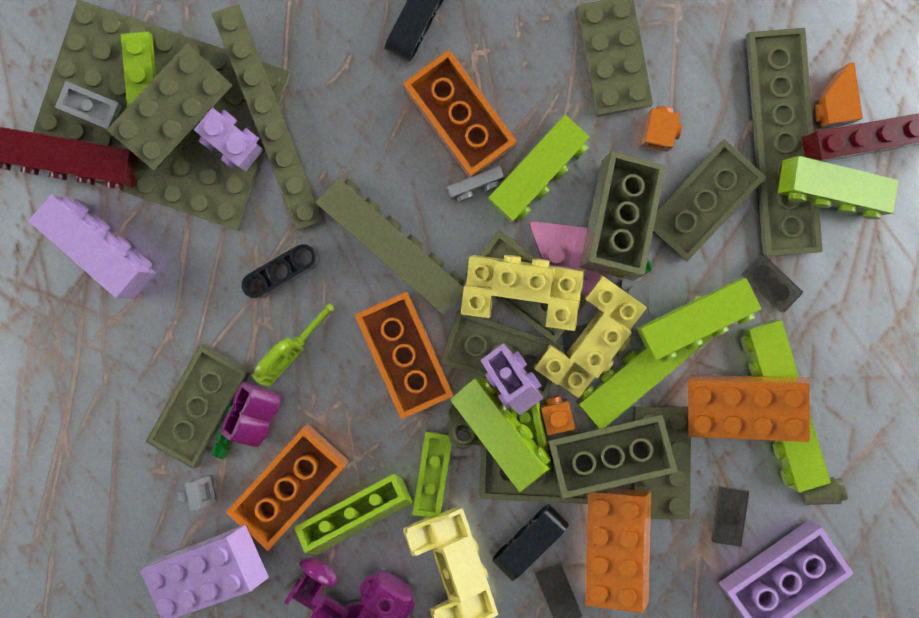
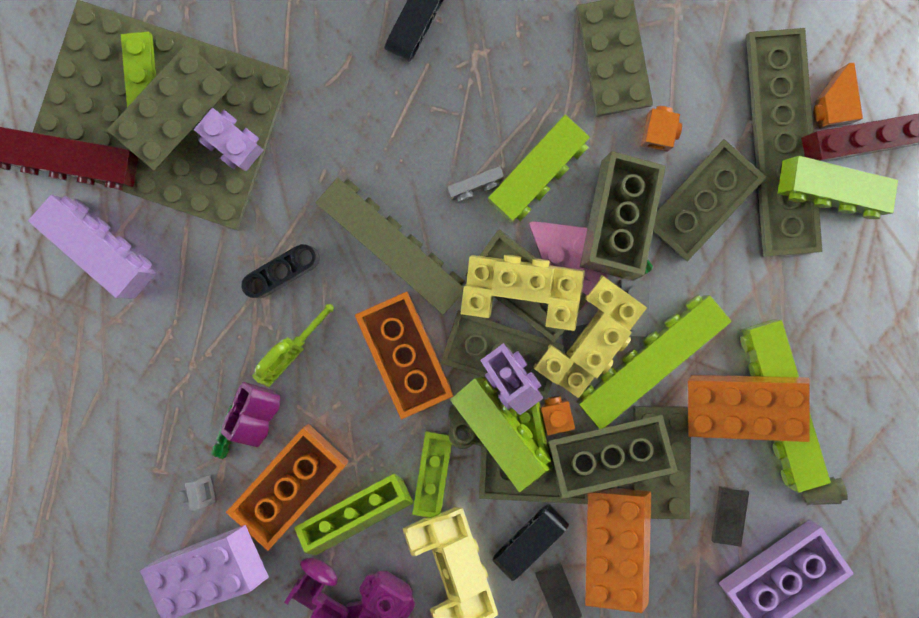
(88, 105): light grey plate -> none
(197, 406): olive tile -> none
(267, 116): olive plate -> none
(459, 114): orange brick -> none
(699, 319): lime brick -> none
(772, 283): clear smoke plate -> none

